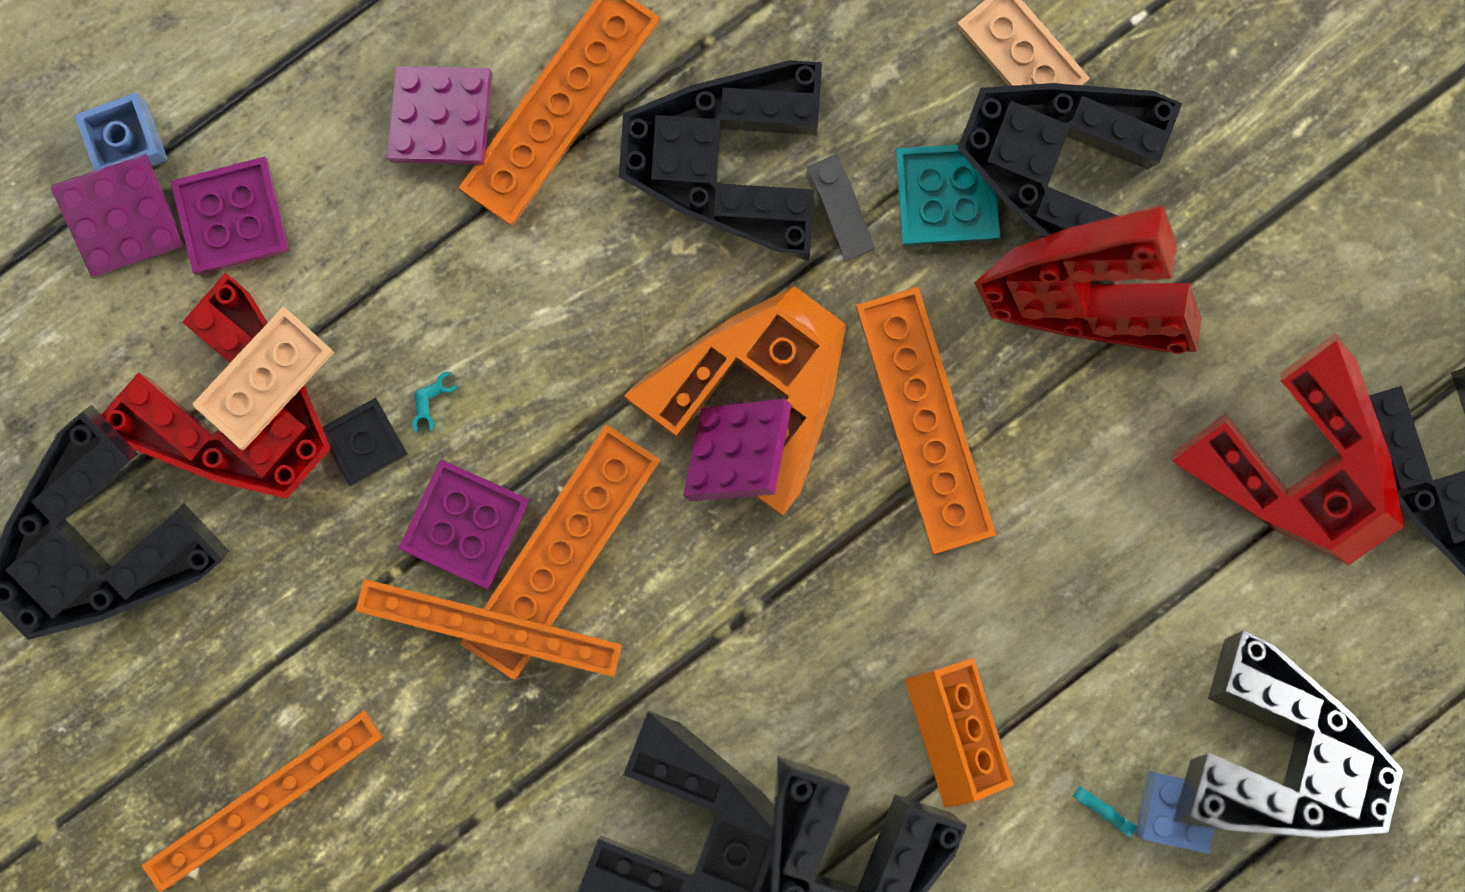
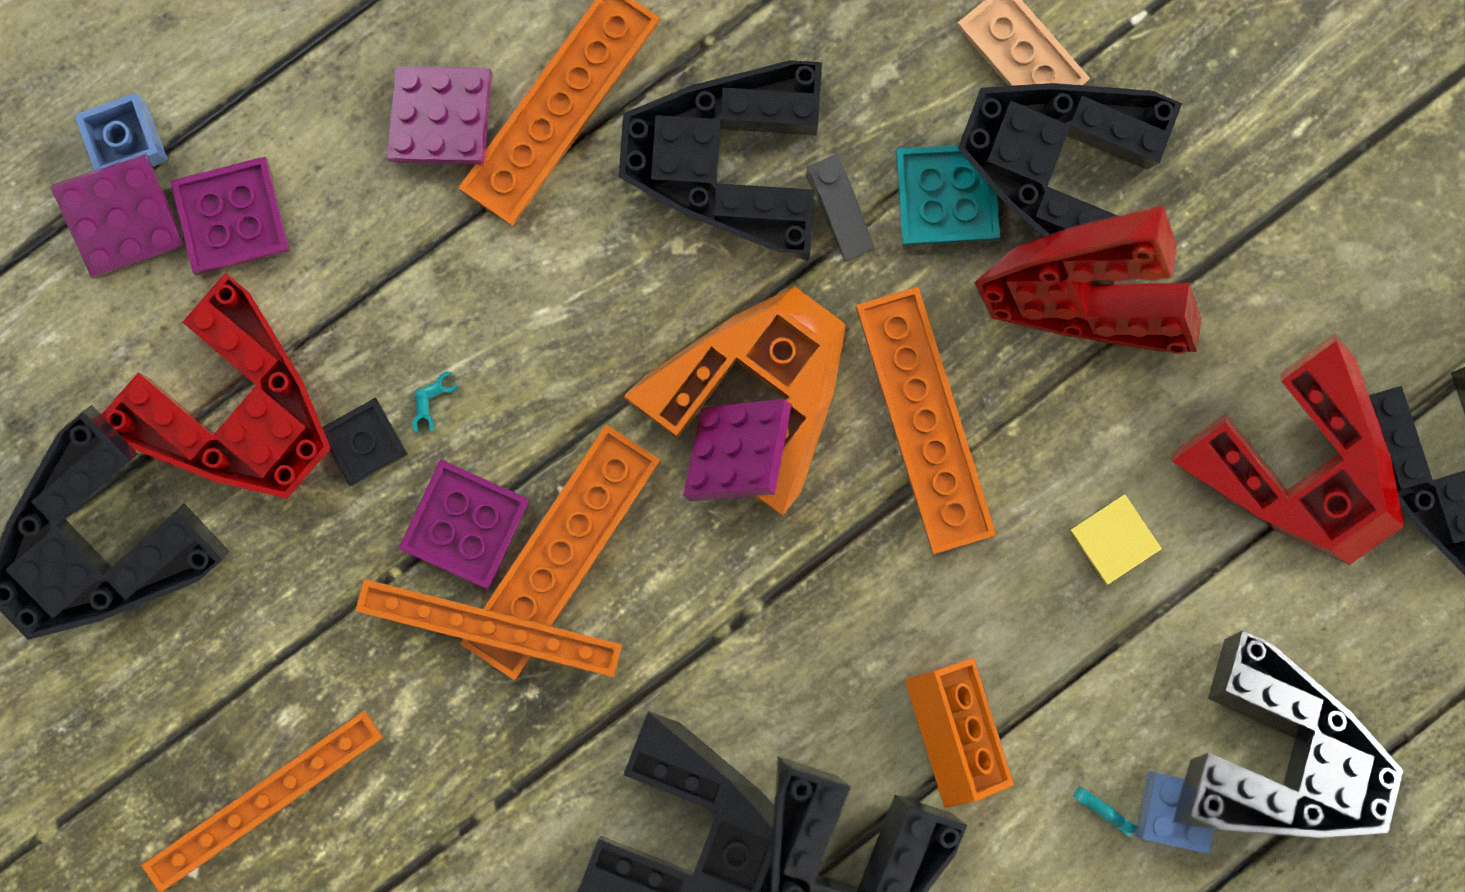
(263, 378): light nougat plate -> none
(1115, 539): none -> light yellow tile

